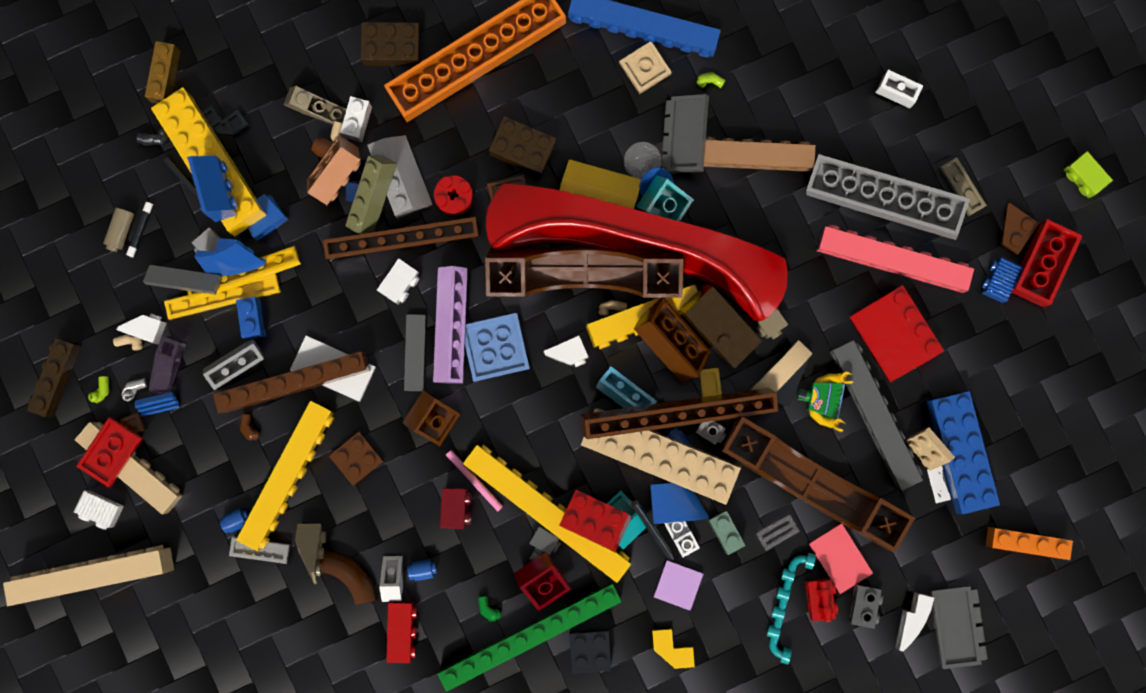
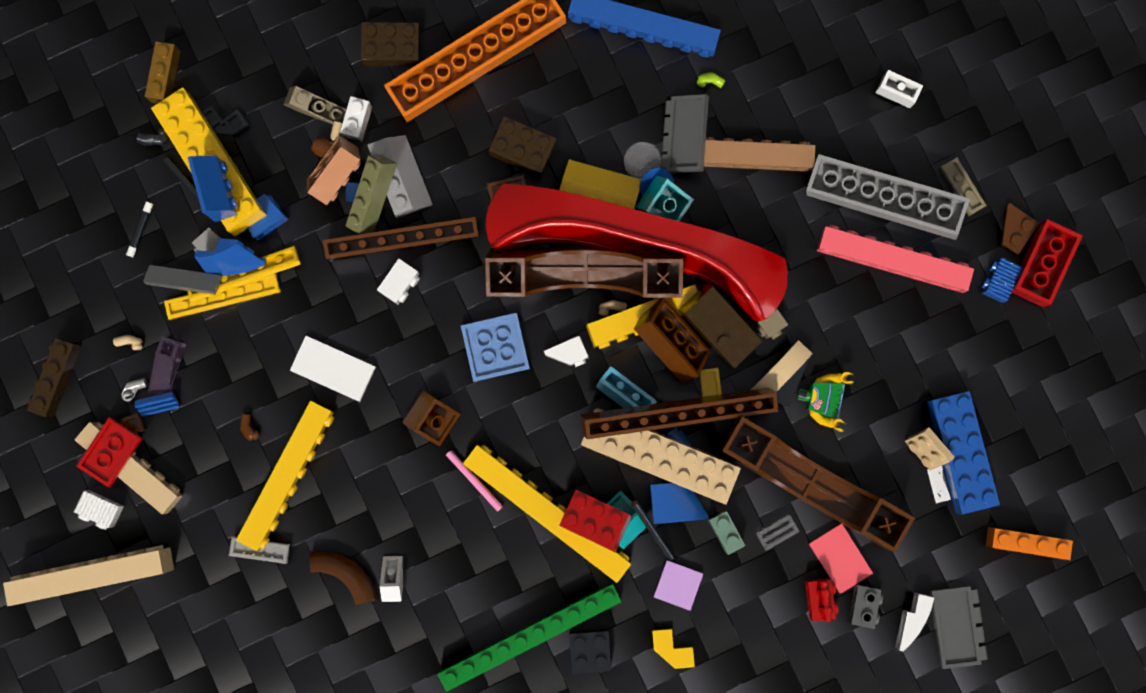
(103, 390): lime arm -> none
(118, 229): dark tan brick -> none
(145, 328): white slope -> none
(233, 364): light grey brick -> none
(234, 520): blue brick -> none
(250, 318): blue brick -> none
(291, 382): reddish brown brick -> none
(309, 545): dark tan slope -> none
(356, 458): reddish brown plate -> none
(401, 632): red brick -> none
(415, 353): dark grey tile -> none
(421, 570): blue brick -> none
(448, 186): red brick -> none
(450, 325): lavender brick -> none
(455, 508): dark red brick -> none
(486, 611): green arm -> none
(541, 581): dark red brick -> none
(544, 542): dark grey brick -> none
(645, 67): tan plate -> none
(682, 537): white slope -> none
(703, 431): light grey brick -> none
(779, 612): teal bar -> none
(876, 416): dark grey brick -> none
(896, 333): red slope -> none
(1087, 175): lime brick -> none

